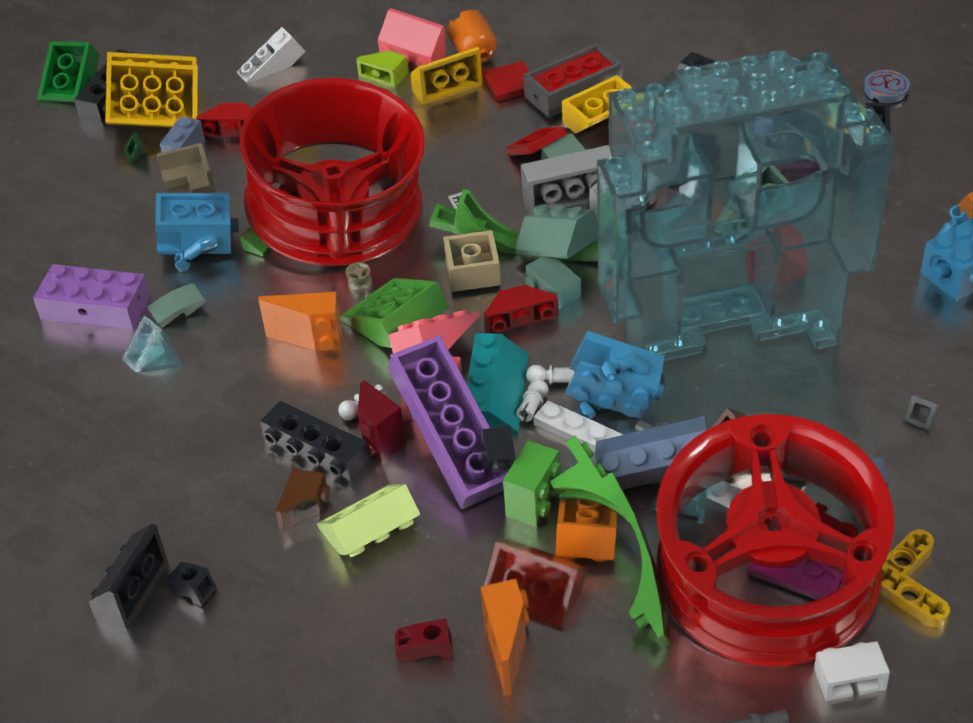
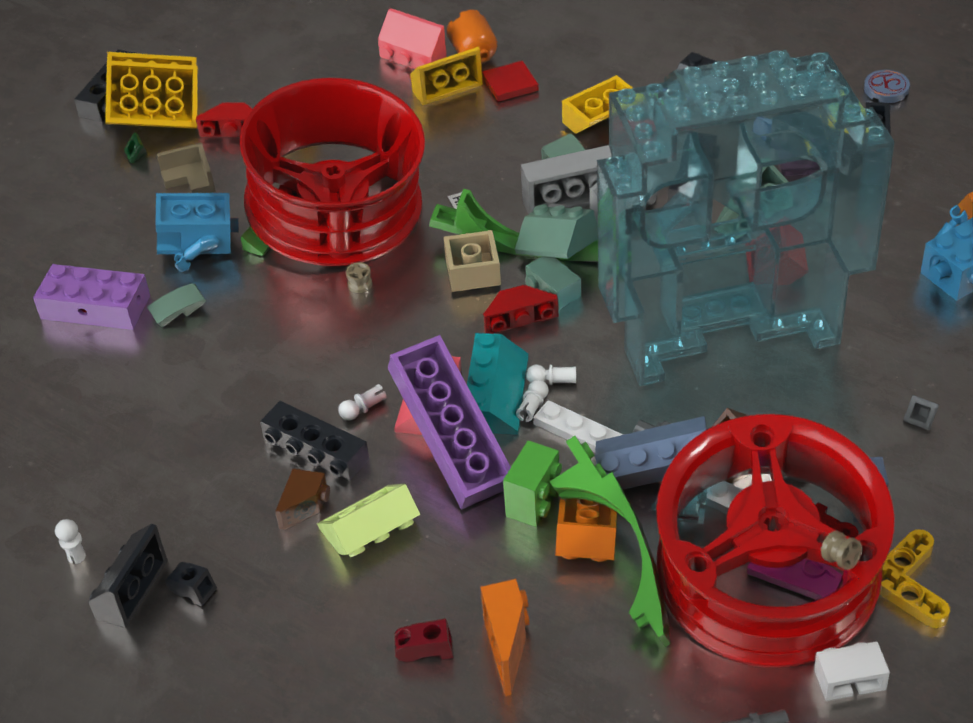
(67, 70): green slope -> none
(70, 540): none -> white pin
(150, 349): clear light blue slope -> none
(183, 134): sand blue brick -> none
(275, 55): white slope -> none
(303, 320): orange slope -> none
(380, 422): dark red slope -> none
(383, 67): lime slope -> none
(395, 305): bright green slope -> none
(445, 325): coral slope -> none
(497, 449): black brick -> none
(535, 140): red tile -> none
(548, 579): clear red slope -> none
(569, 76): dark grey brick -> none
(614, 377): dark azure torso -> none
(841, 550): none -> dark tan wheel

